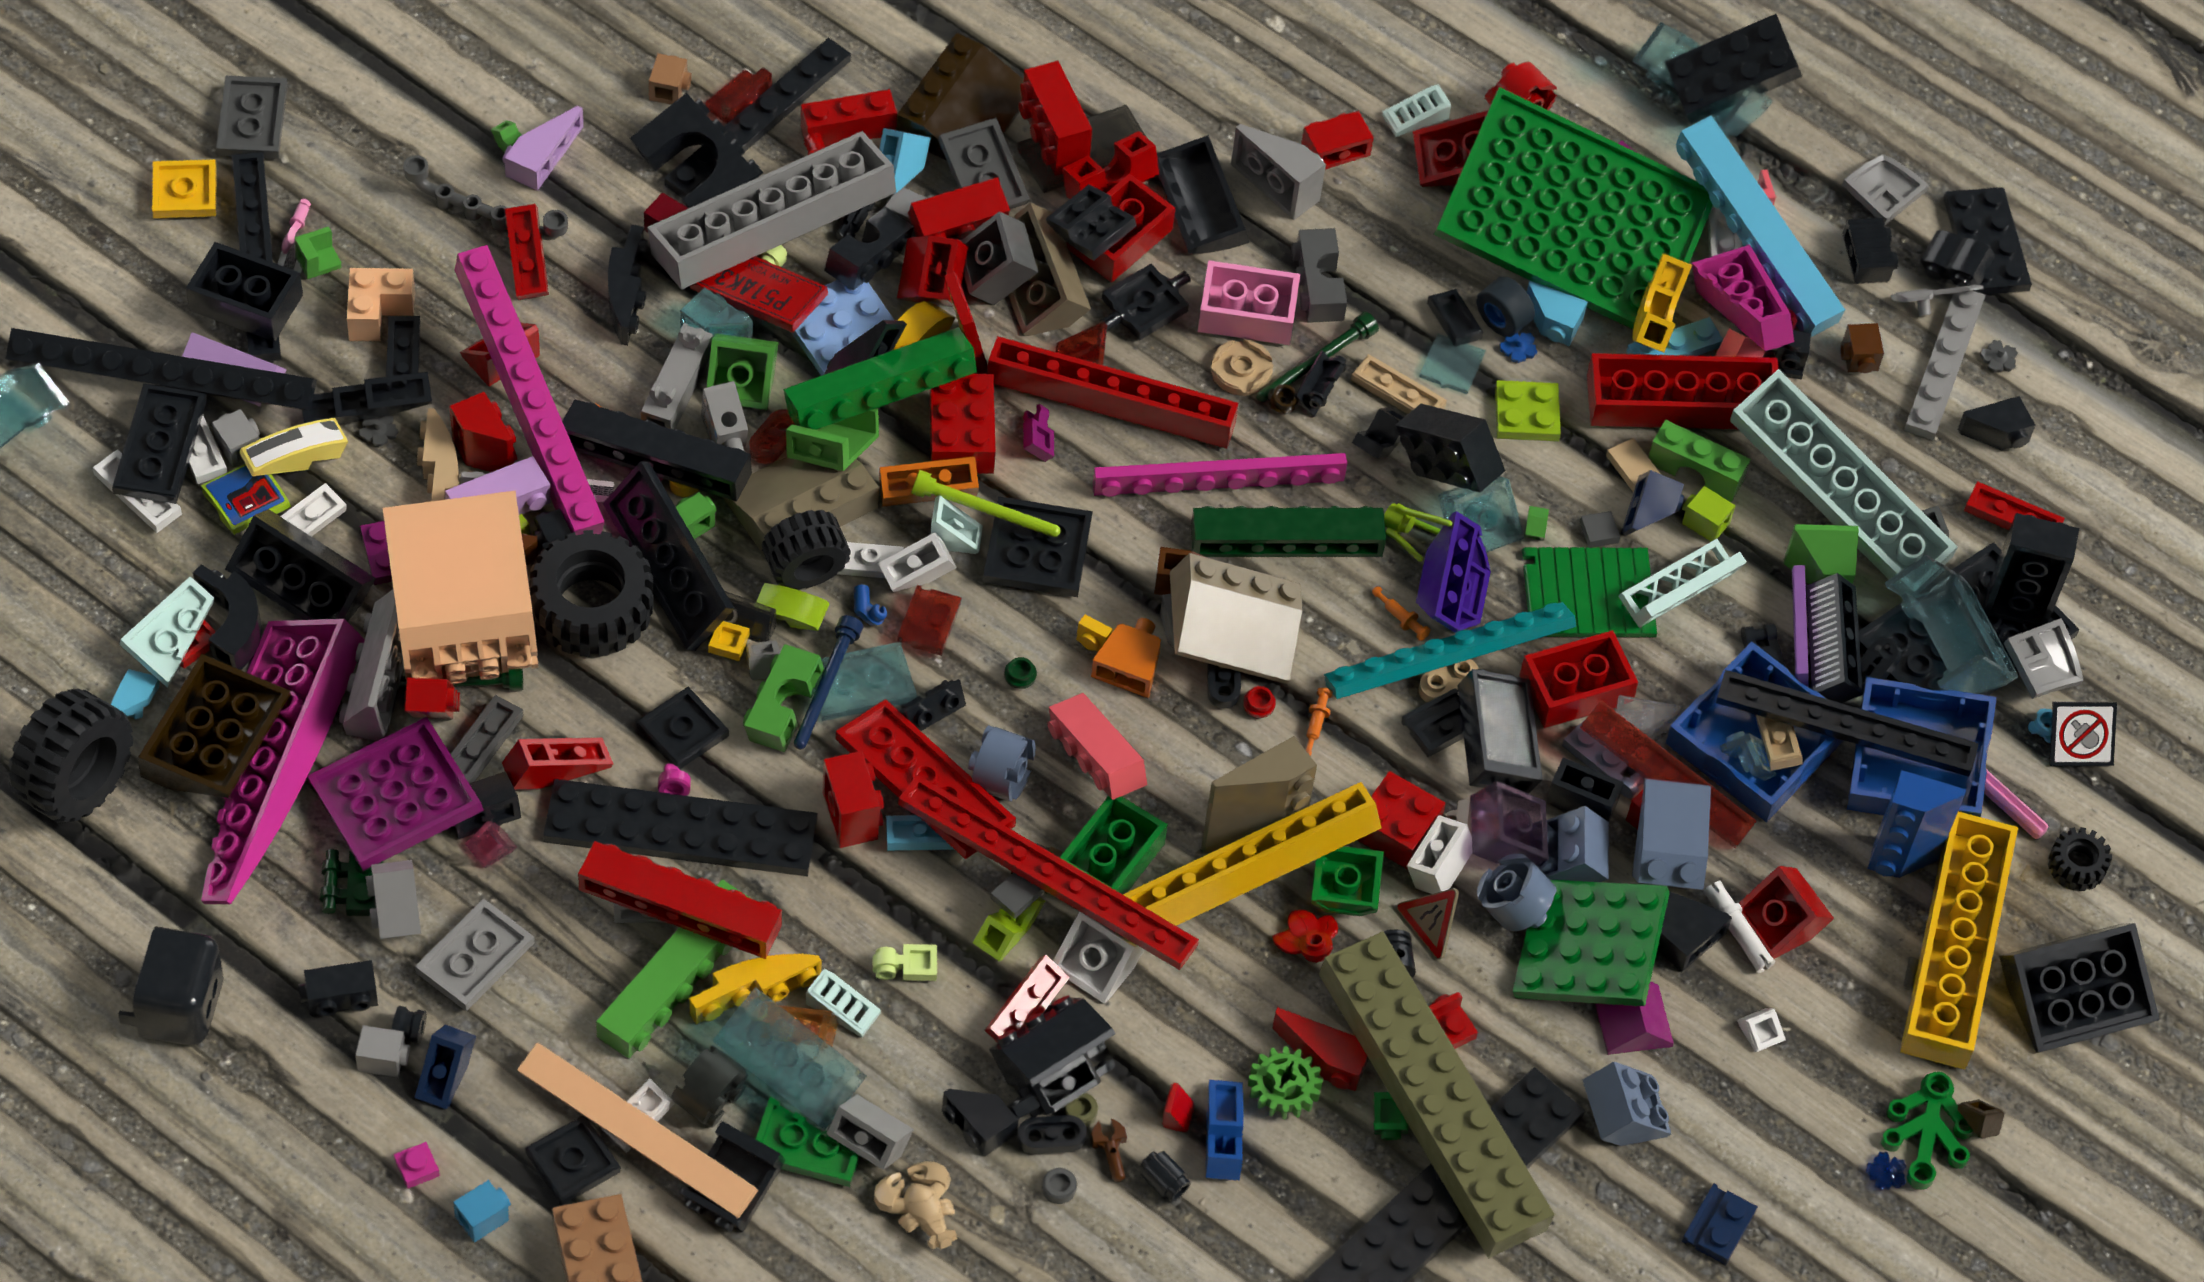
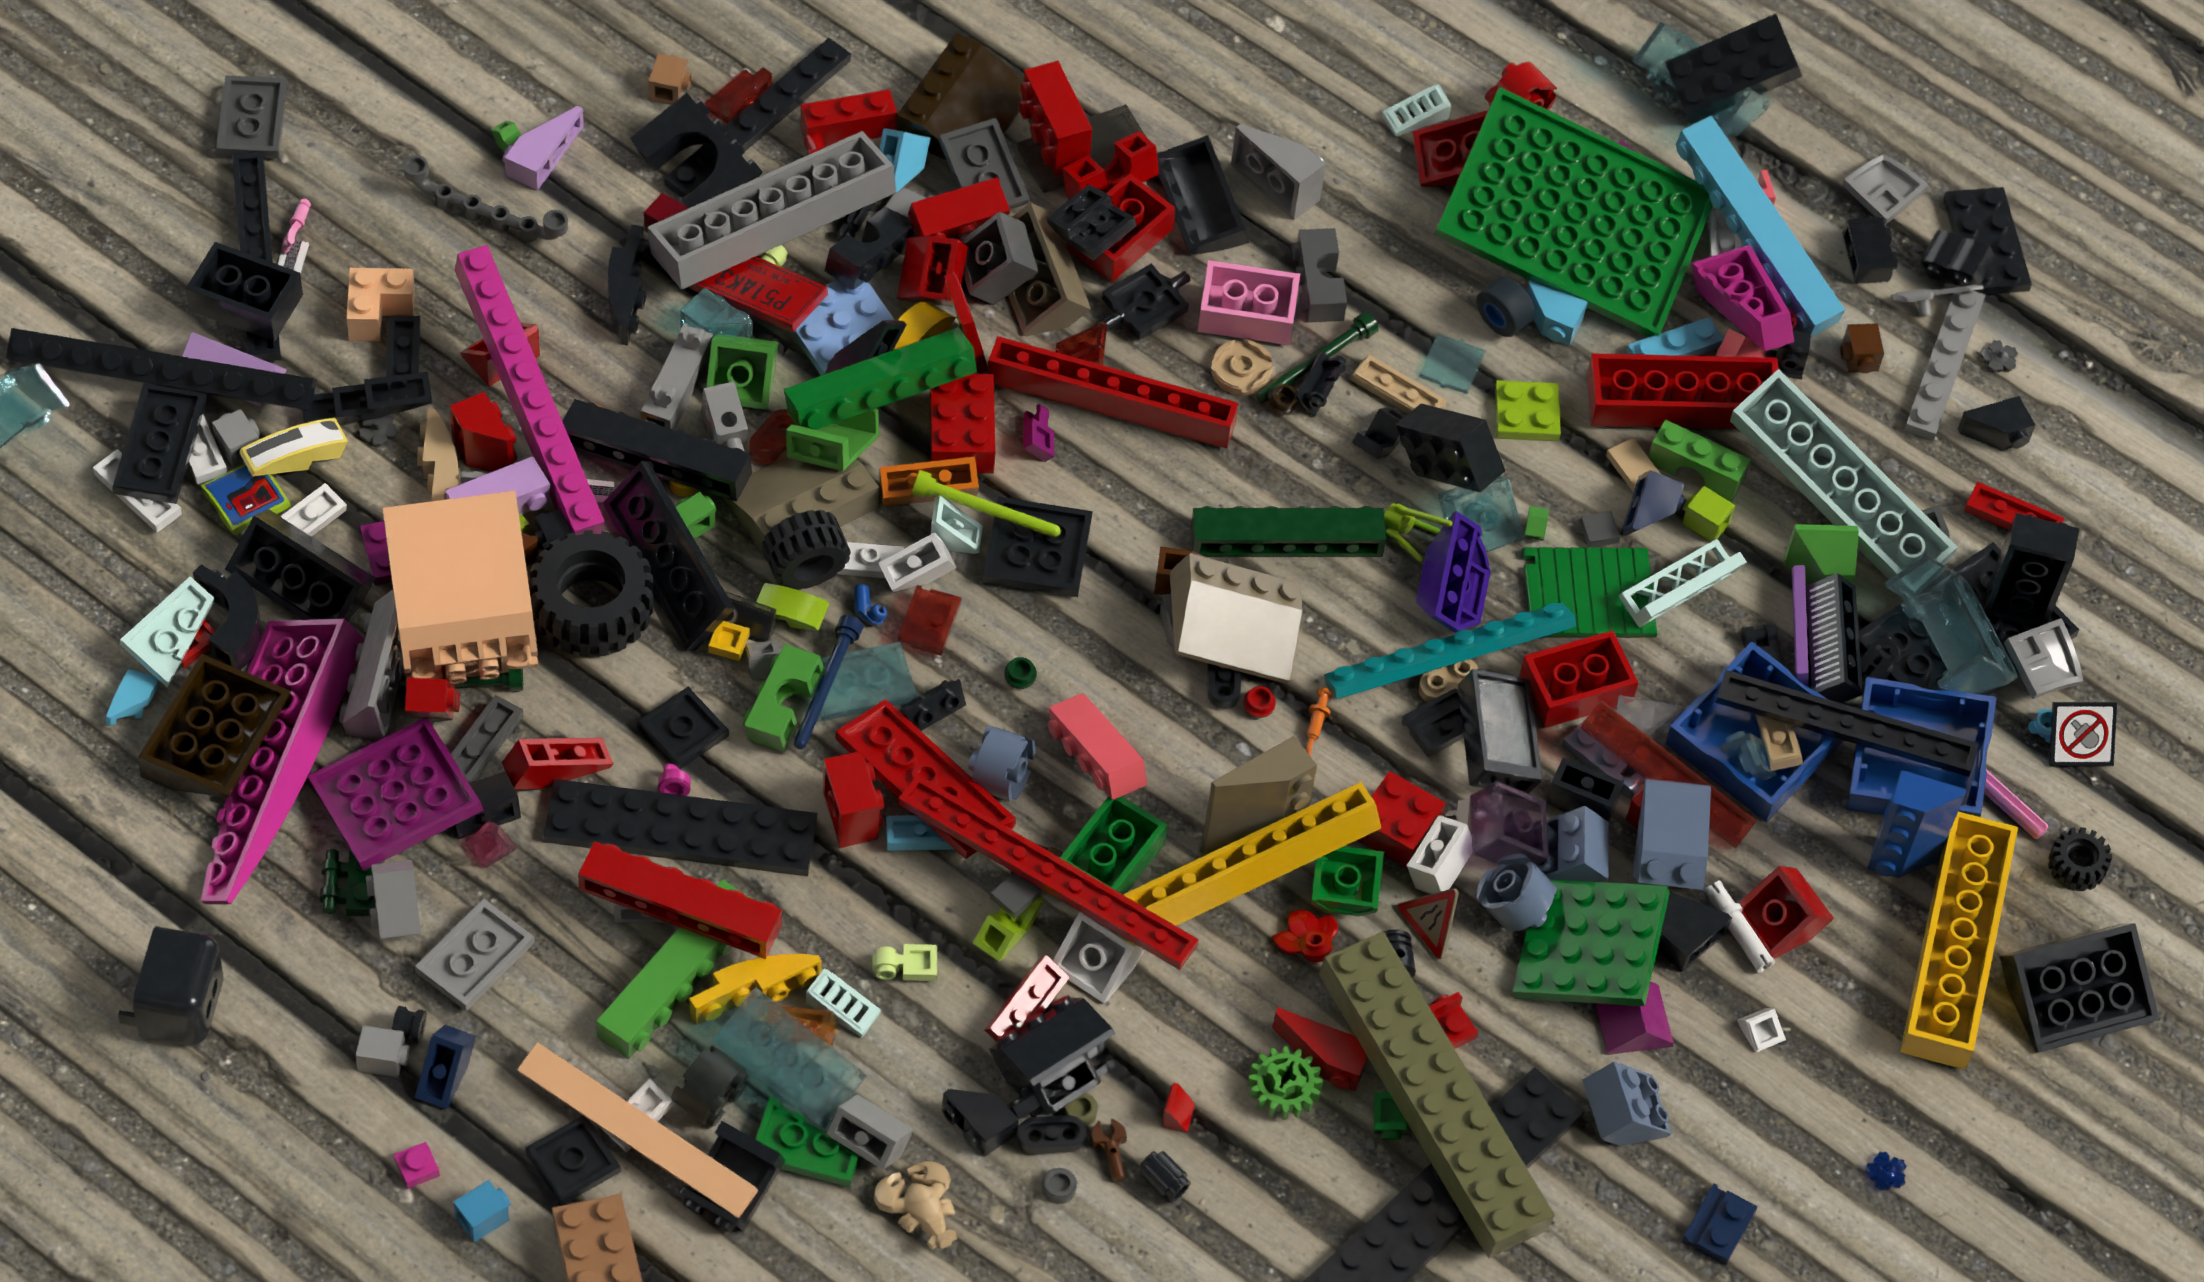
(70, 755): black tyre -> none
(184, 188): yellow plate -> none
(316, 253): bright green panel -> none
(339, 988): black brick -> none
(527, 251): red plate -> none
(1092, 633): yellow plate -> none
(1129, 658): orange torso -> none
(1219, 474): dark pink plate -> none
(1224, 1130): blue slope -> none
(1339, 139): red brick -> none
(1407, 619): orange piece -> none
(1455, 317): black tile -> none
(1519, 347): blue plant -> none
(1655, 315): yellow arch -> none
(1910, 974): dark grey leg -> none
(1930, 1125): green plant -> none
(1982, 1117): dark brown slope -> none

